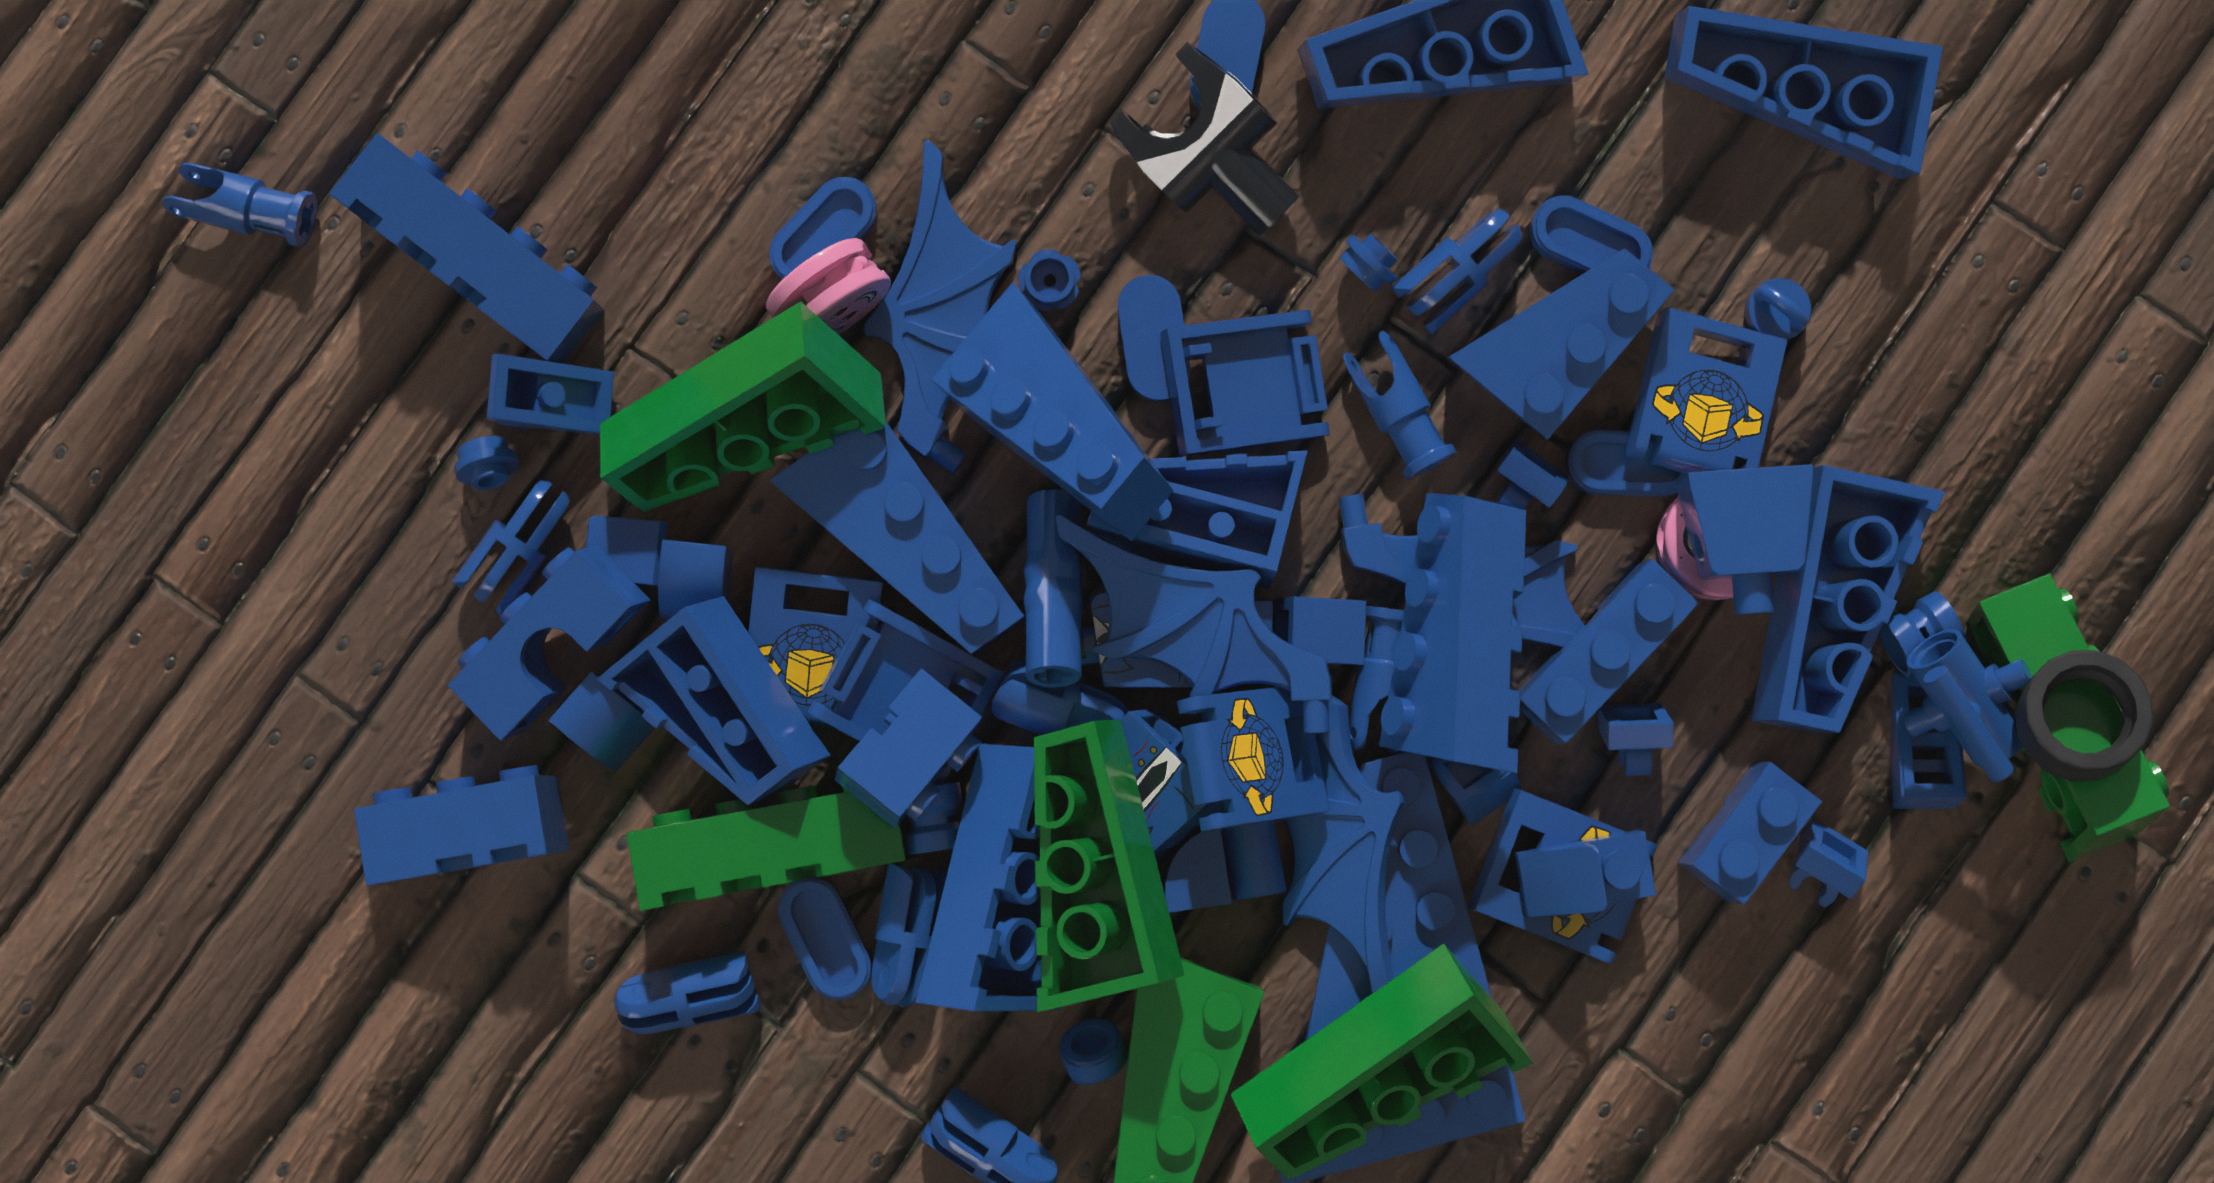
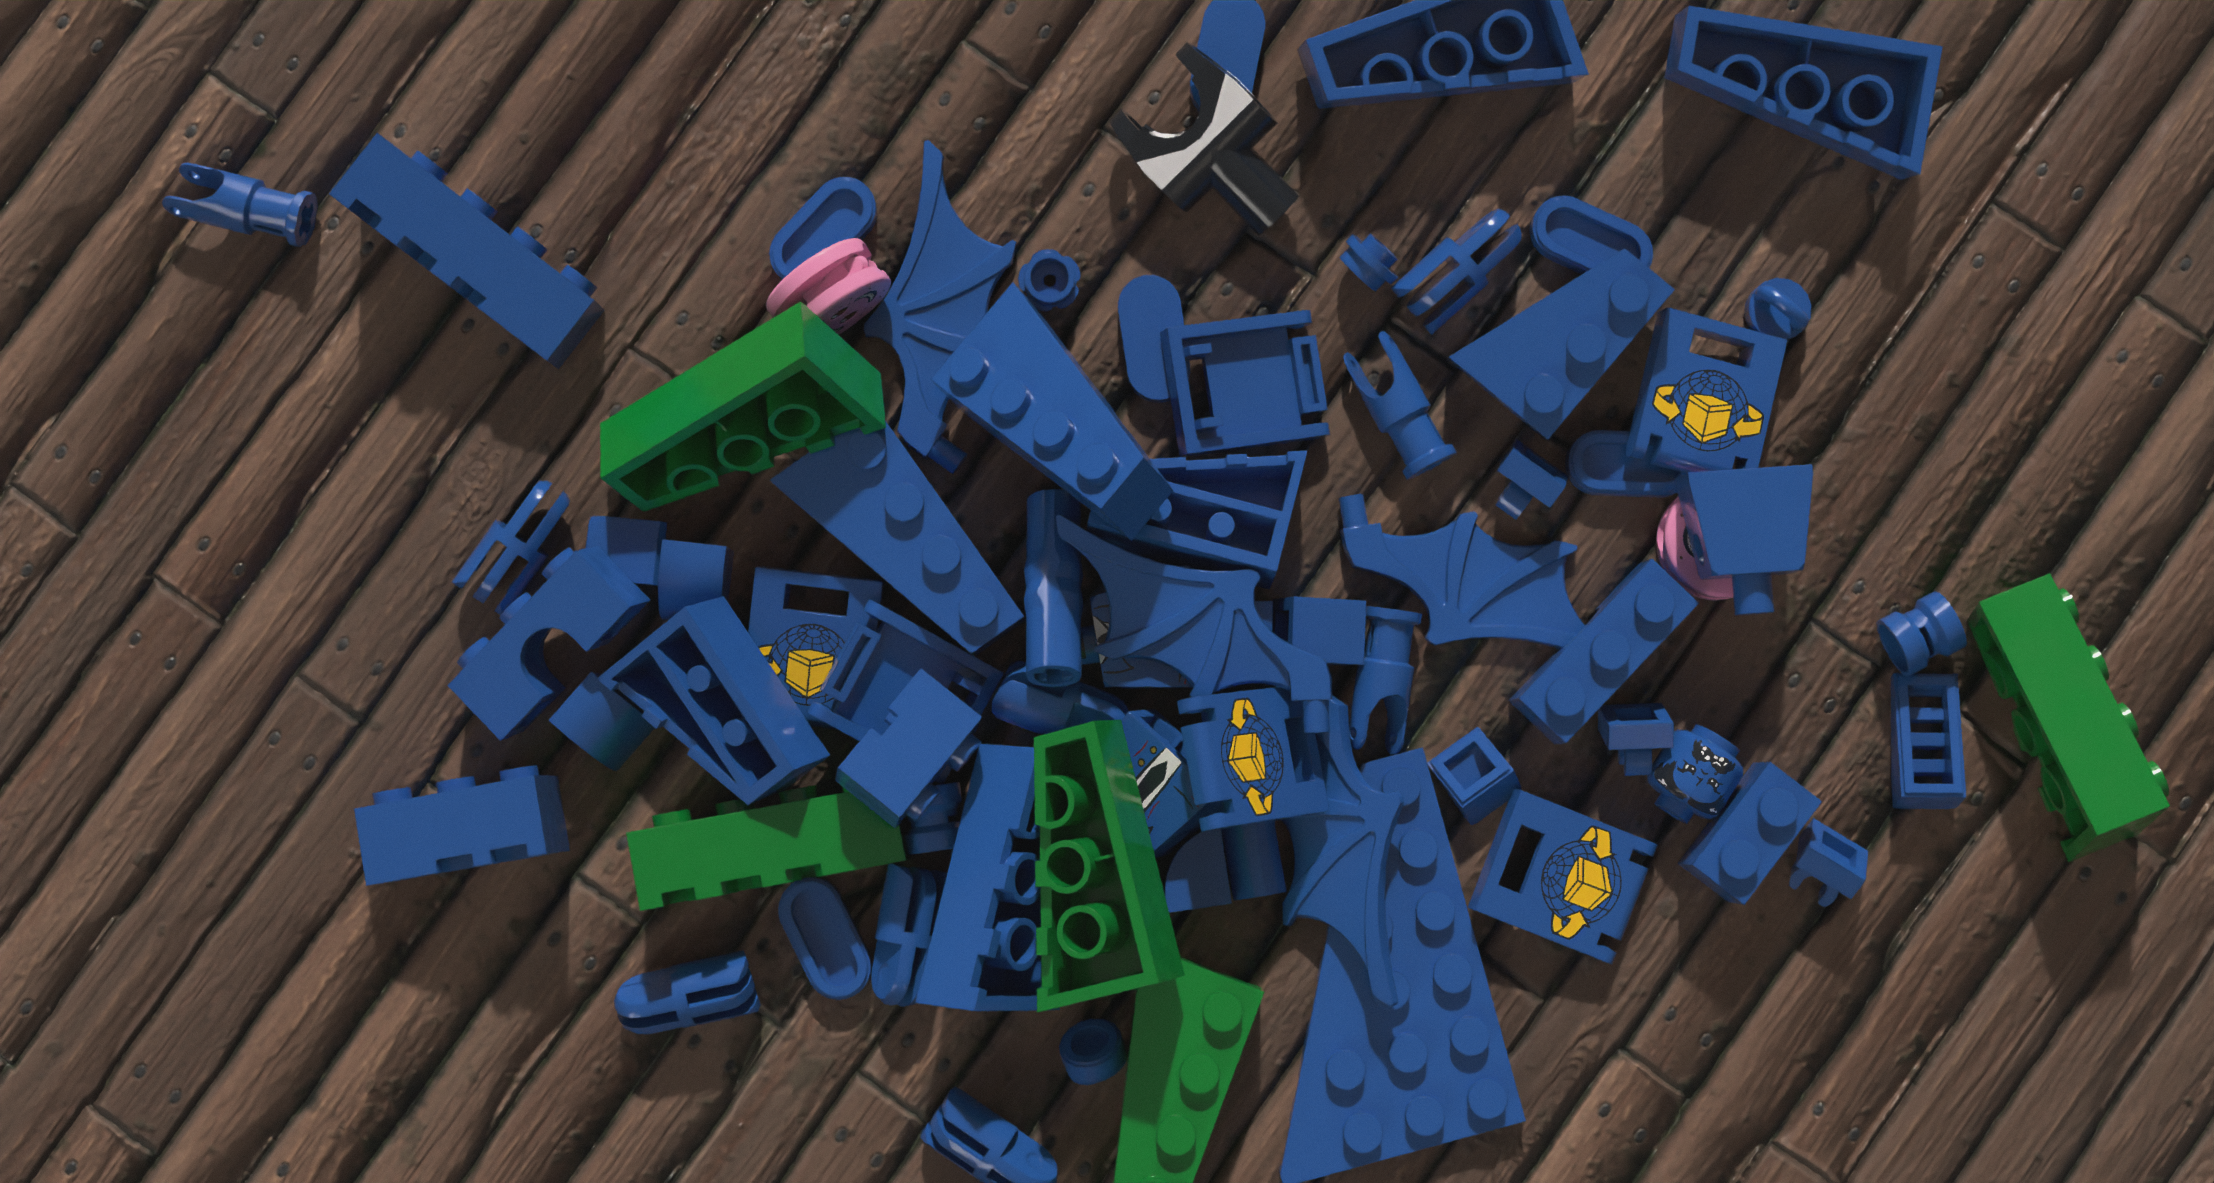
(485, 462): blue plate -> none
(548, 395): blue slope -> none
(1378, 1064): green wedge -> none
(1459, 635): blue wedge -> none
(1585, 874): blue slope -> none
(1695, 774): none -> blue head
(1831, 611): blue wedge -> none
(1967, 700): blue pin -> none
(2115, 678): black tyre -> none

